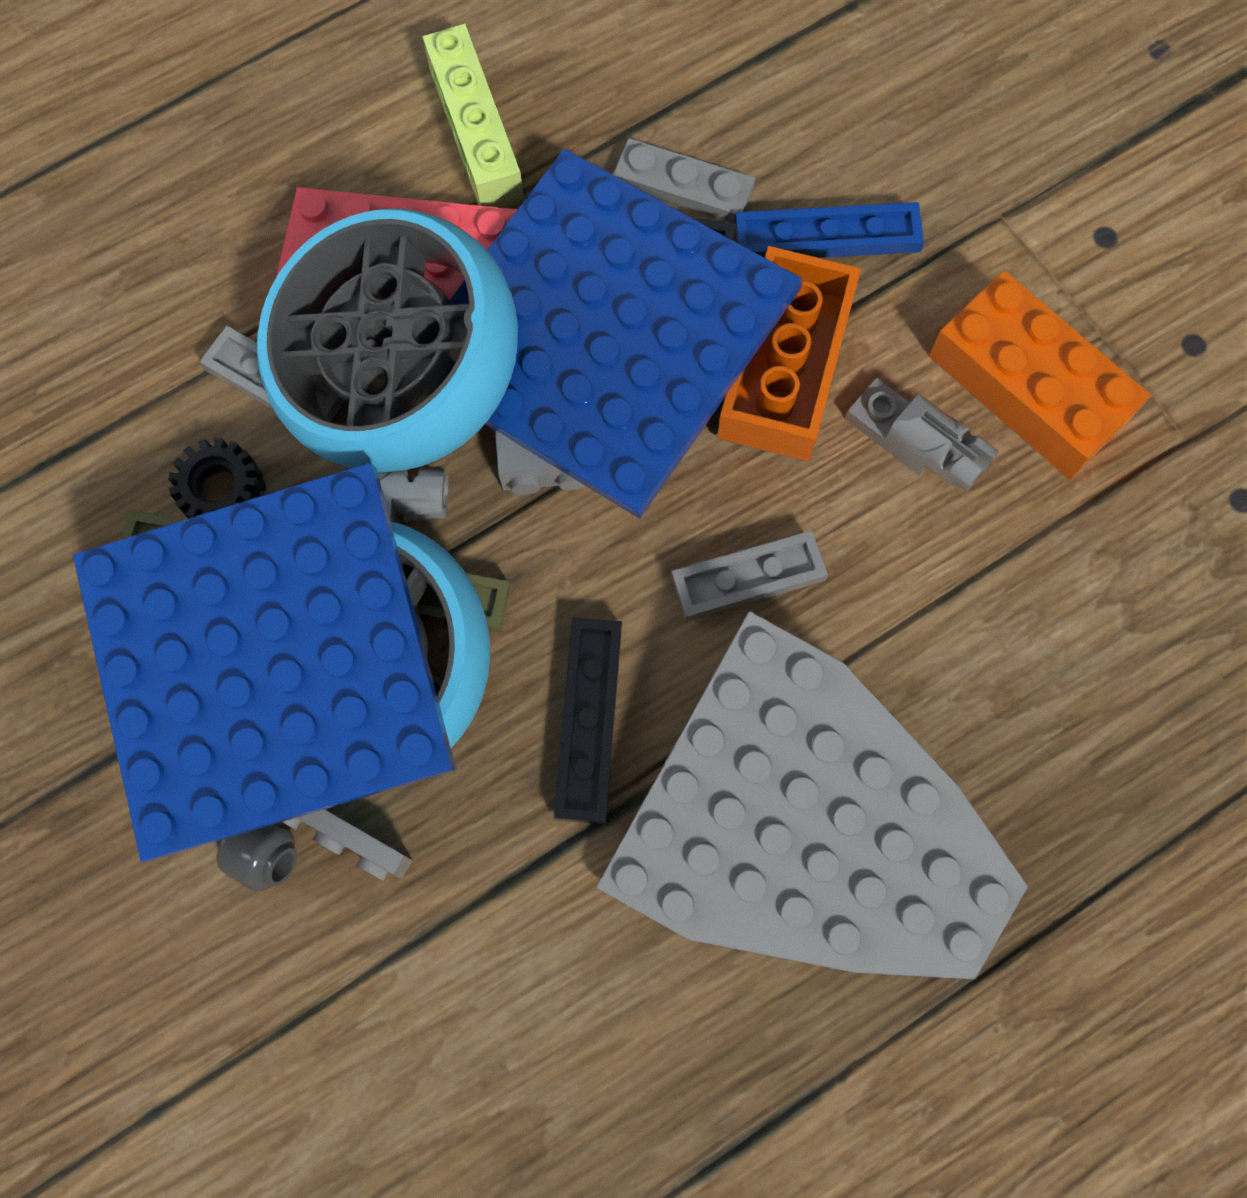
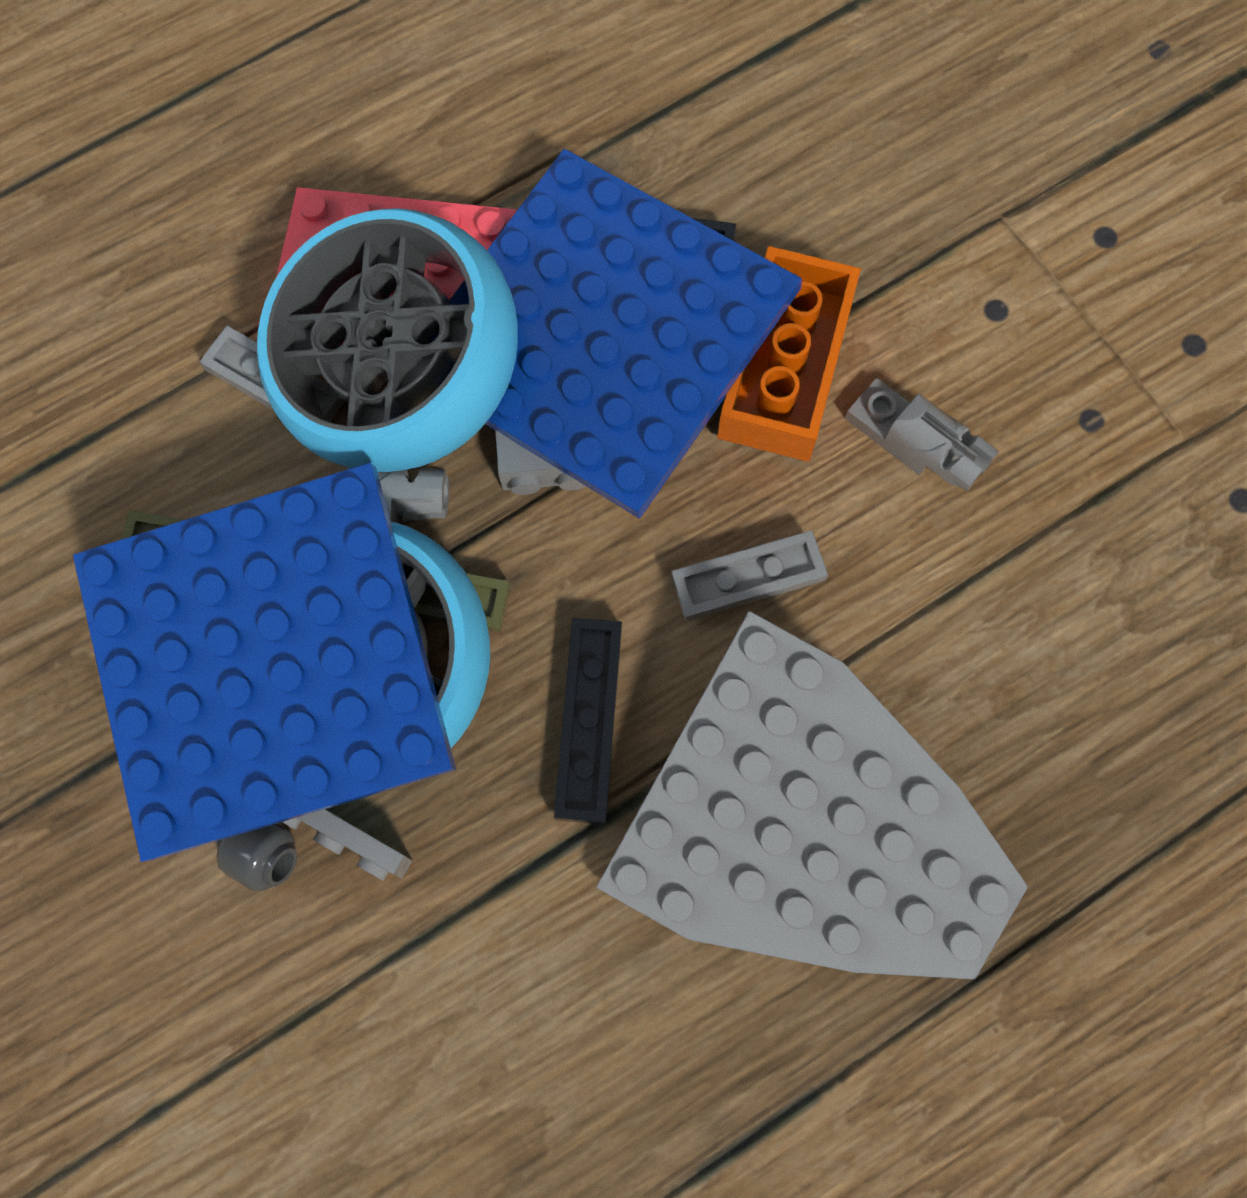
(207, 461): black tyre -> none
(474, 118): yellowish green brick -> none
(685, 180): light grey plate -> none
(834, 230): blue plate -> none
(1037, 374): orange brick -> none

